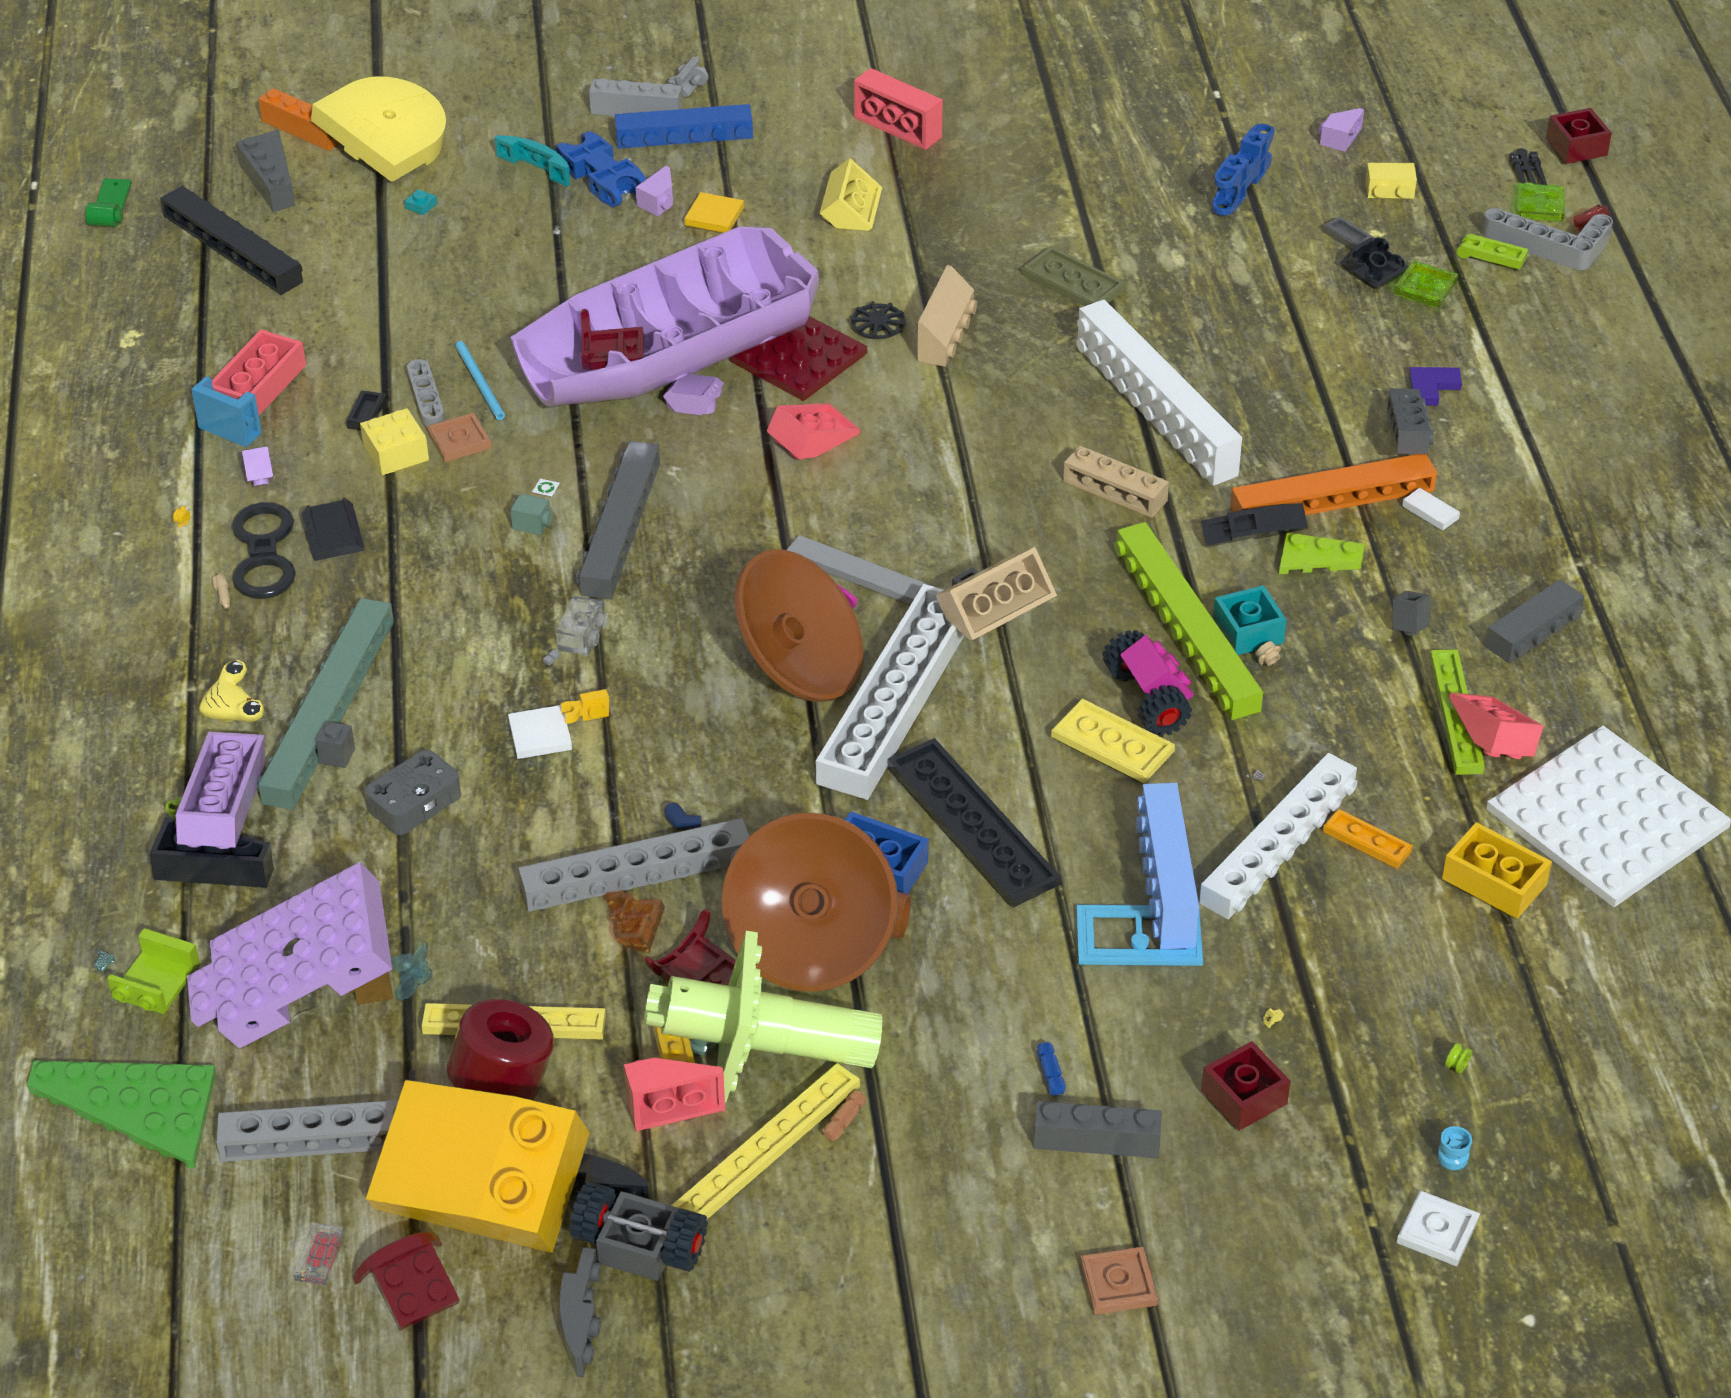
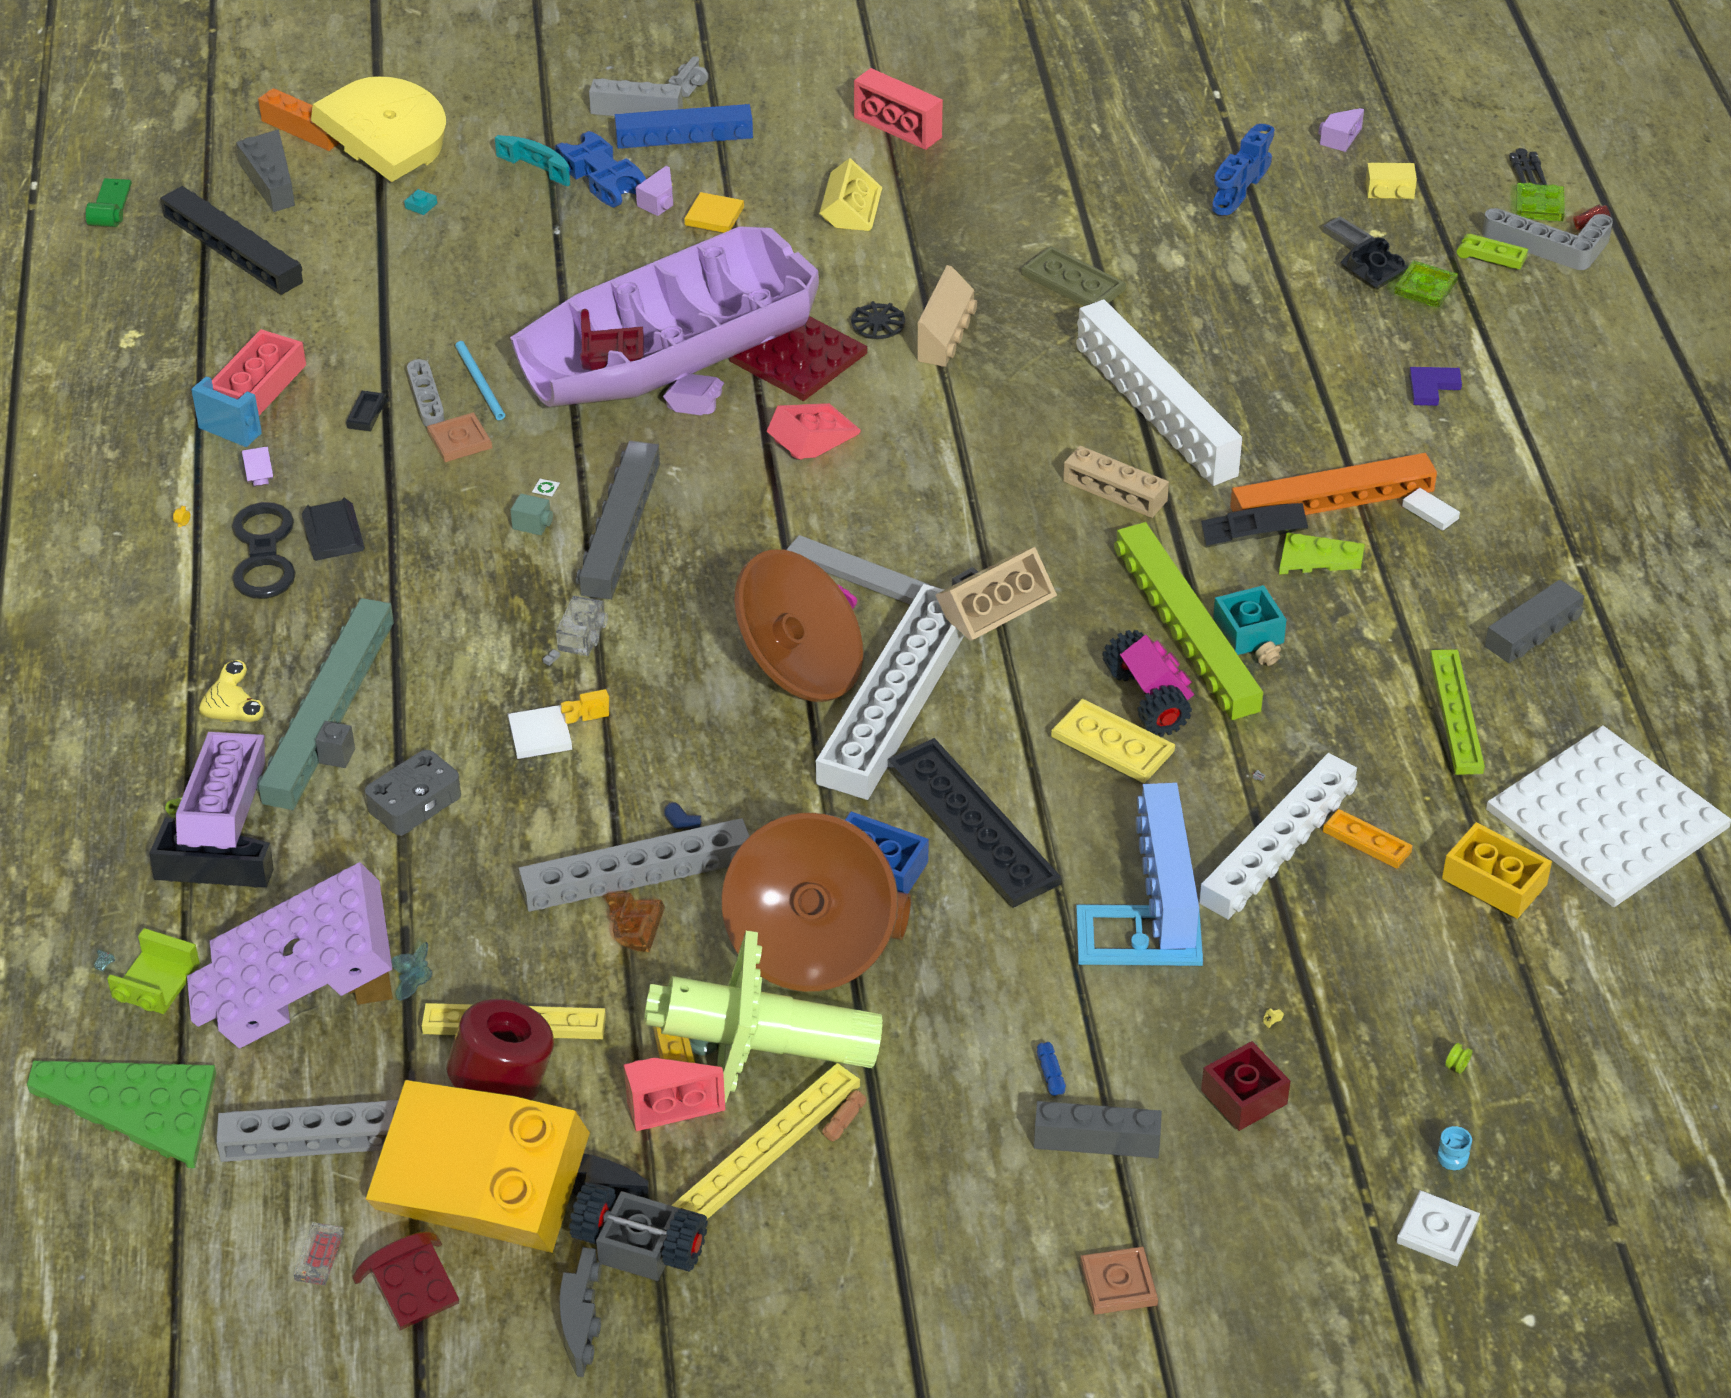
(221, 585): tan piece -> none
(394, 441): light yellow brick -> none
(695, 958): dark red piece -> none
(1409, 421): dark grey brick -> none
(1411, 612): dark grey brick -> none
(1497, 725): coral slope -> none
(1578, 135): dark red brick -> none

